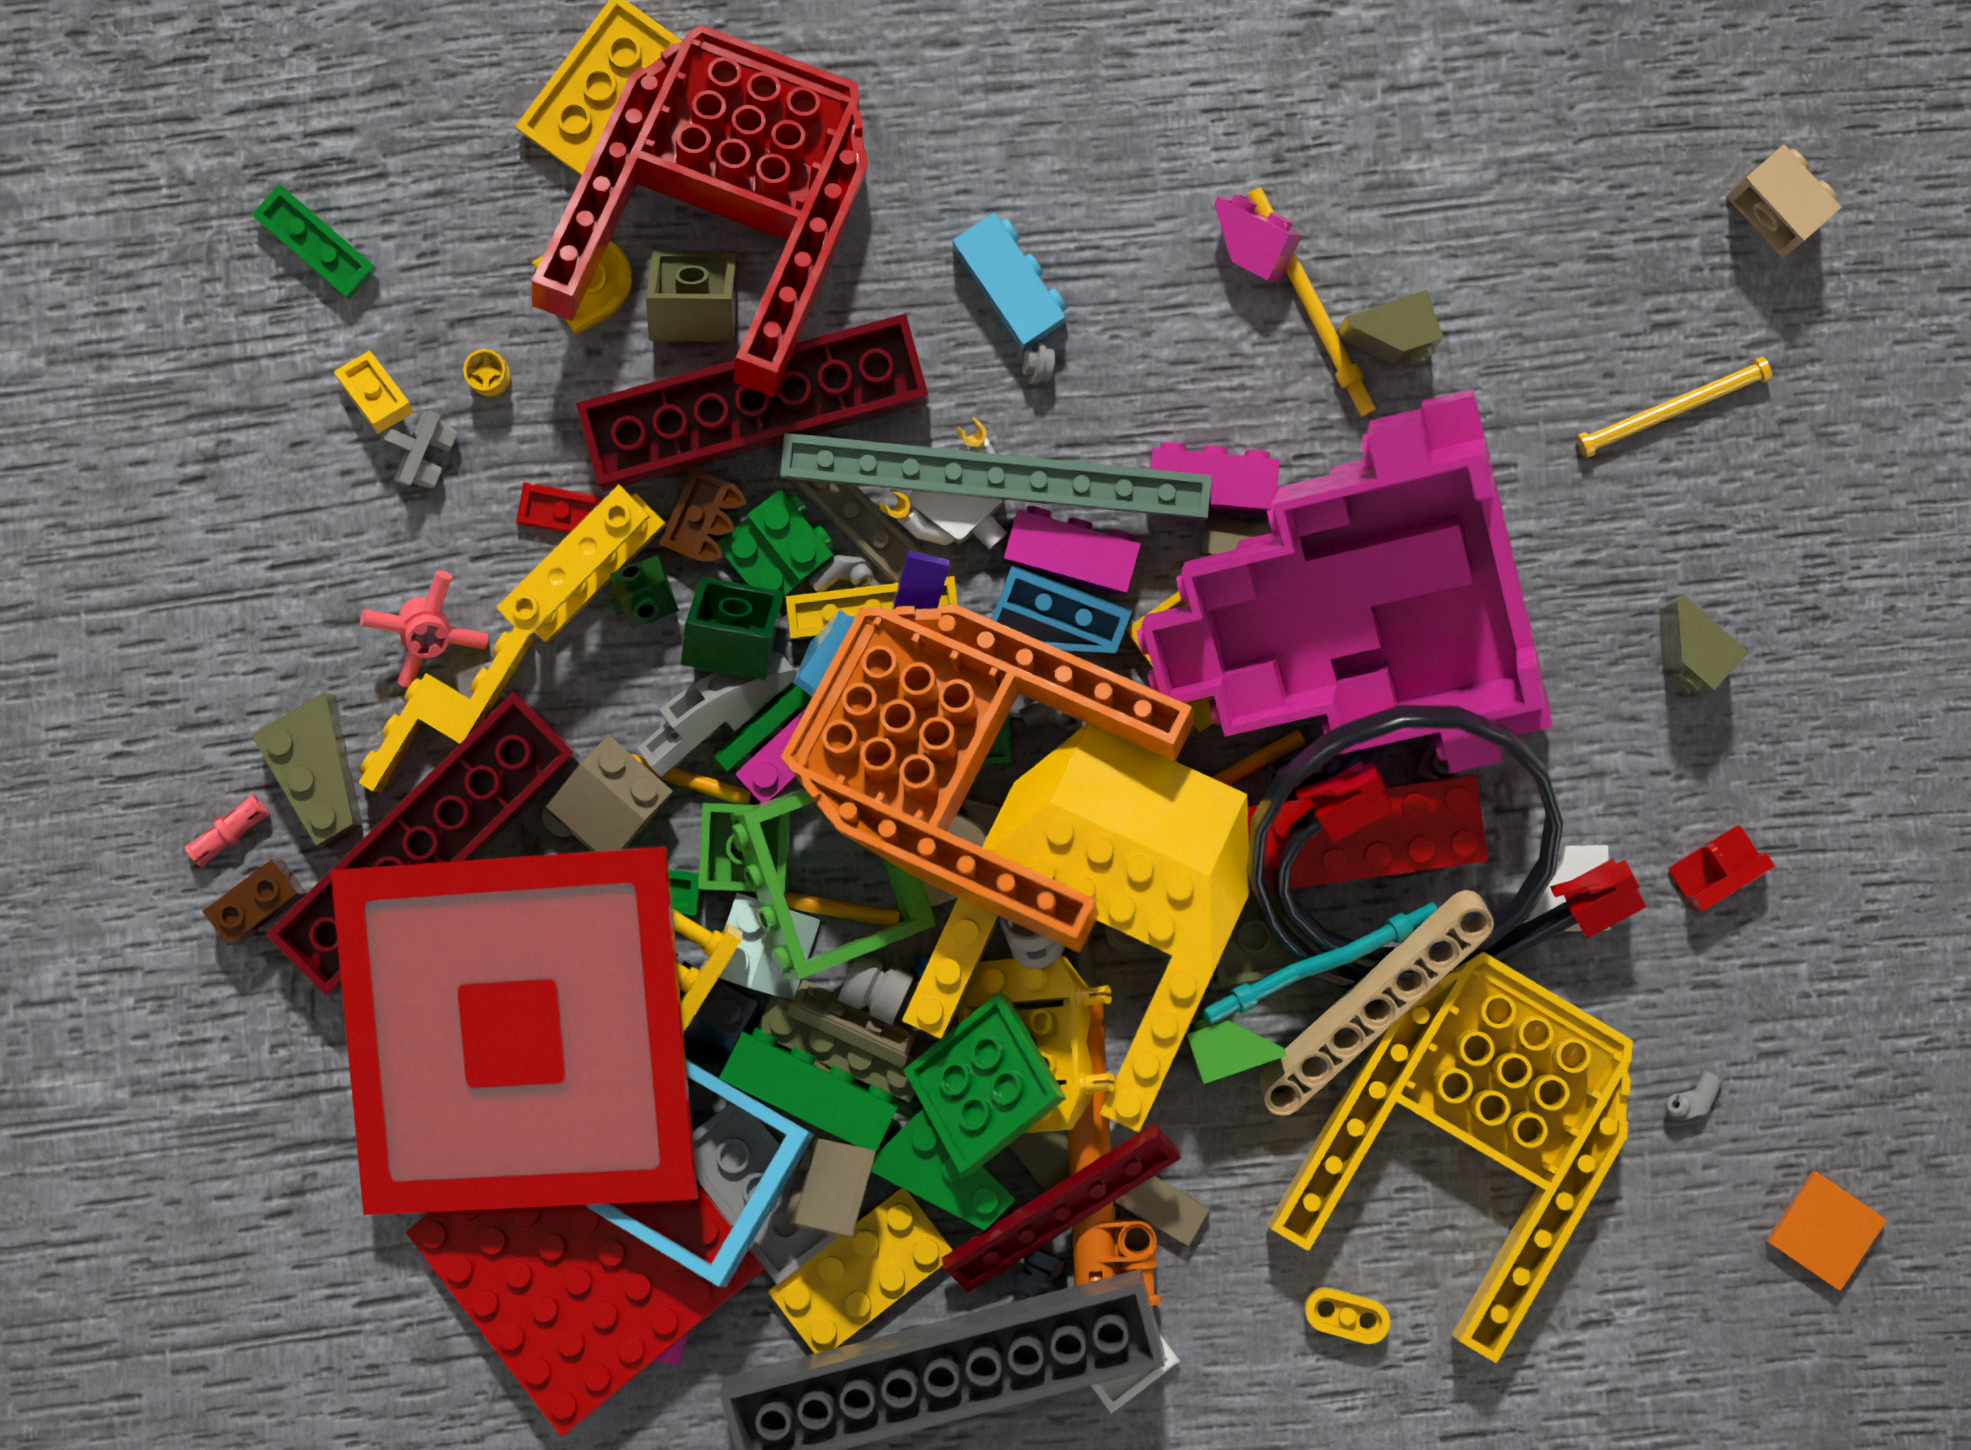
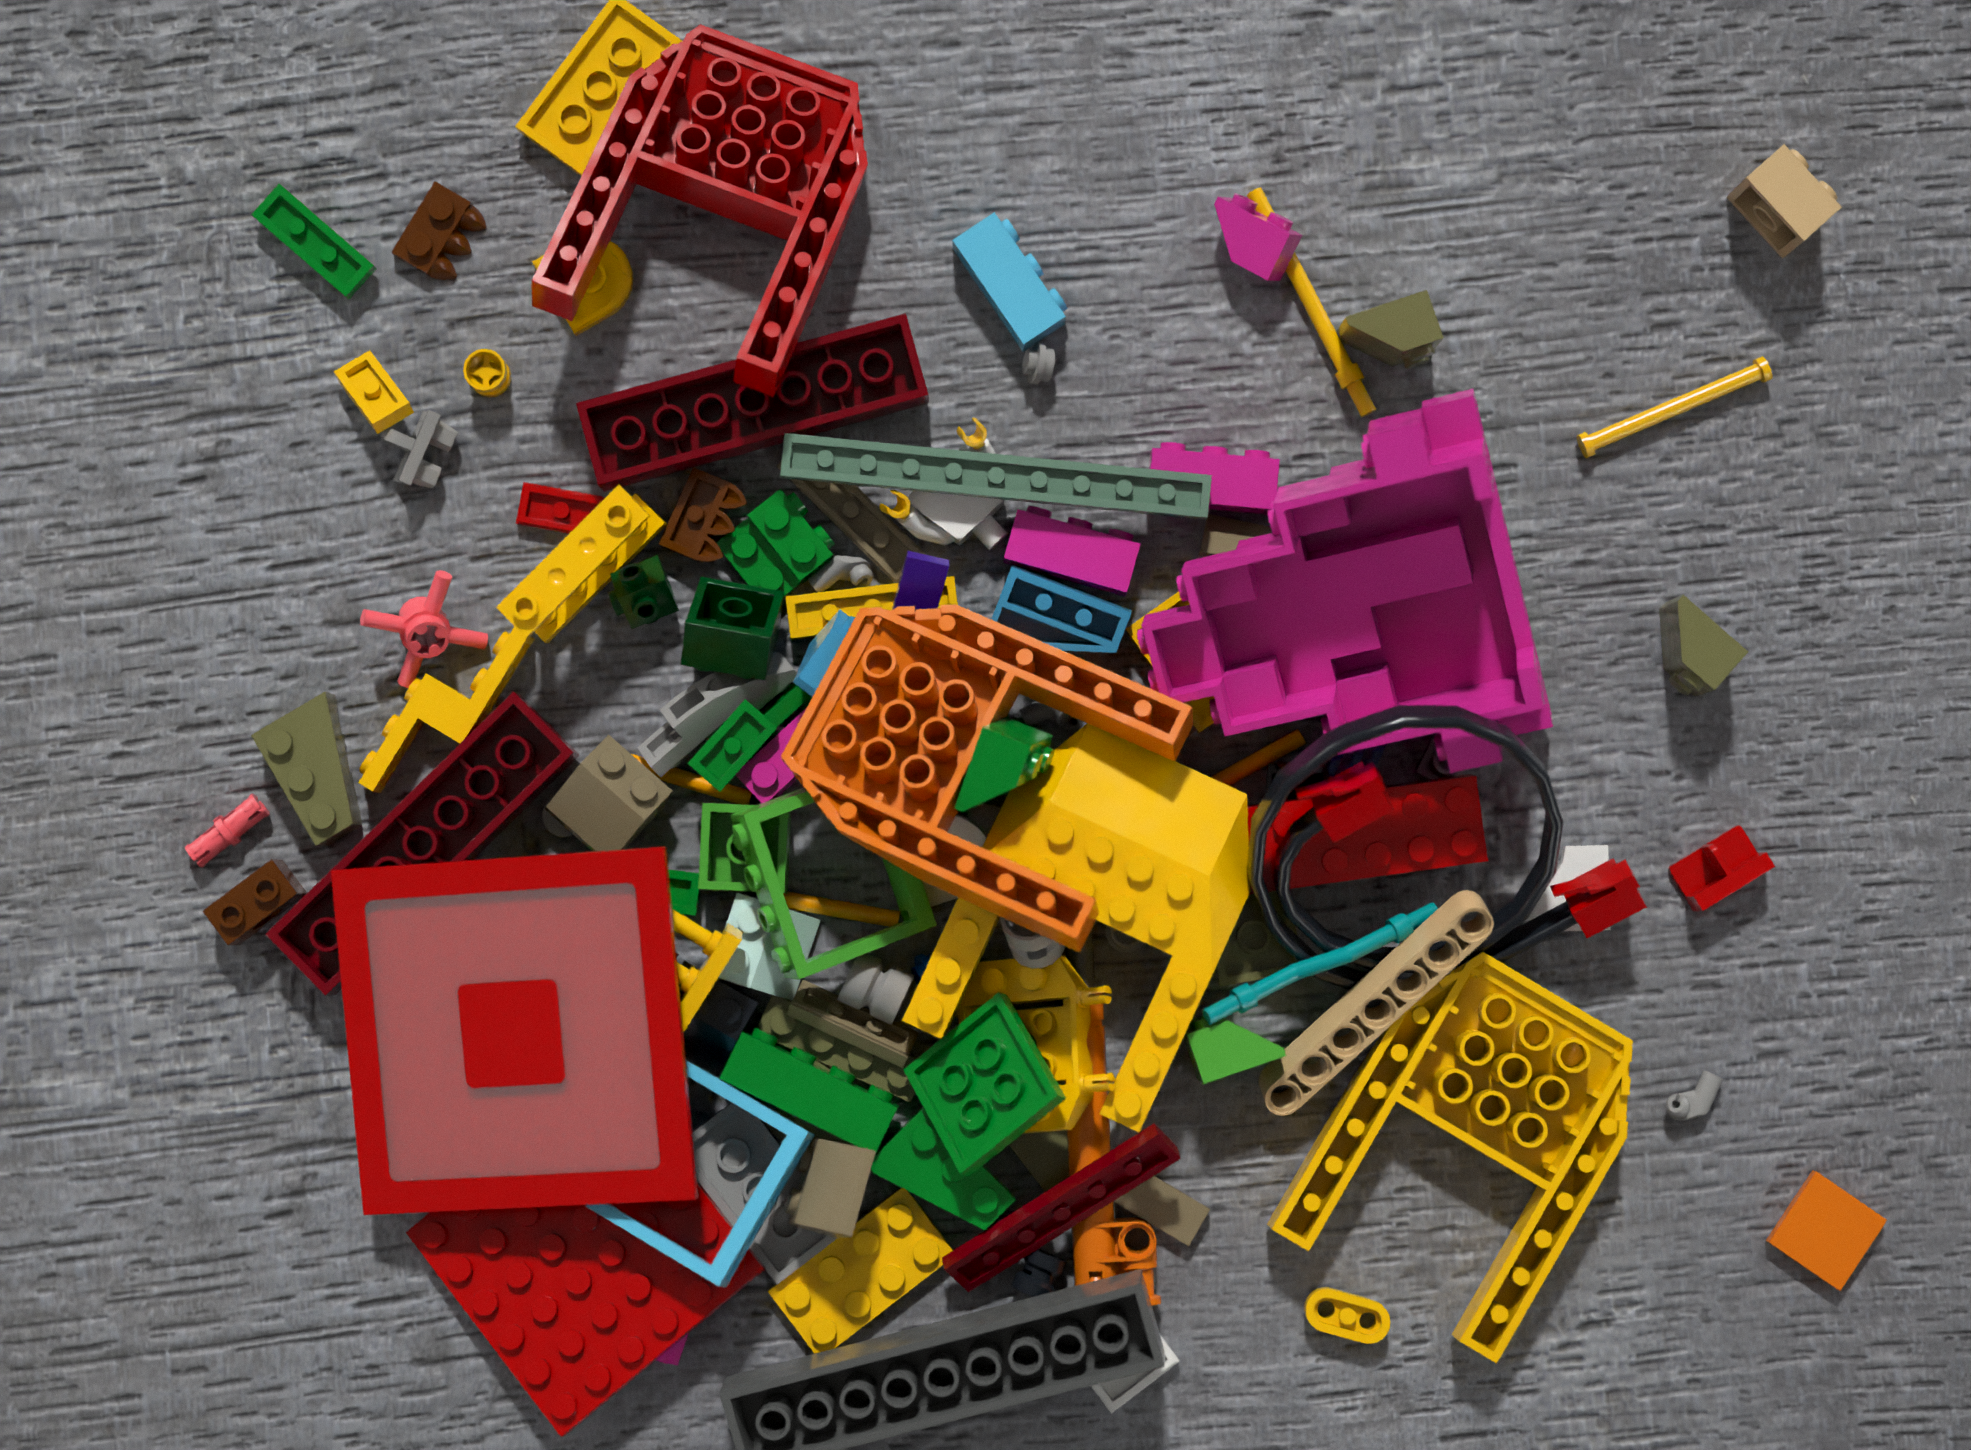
(436, 232): none -> reddish brown plate
(692, 296): olive slope -> none
(732, 745): none -> green plate
(1004, 759): none -> green slope

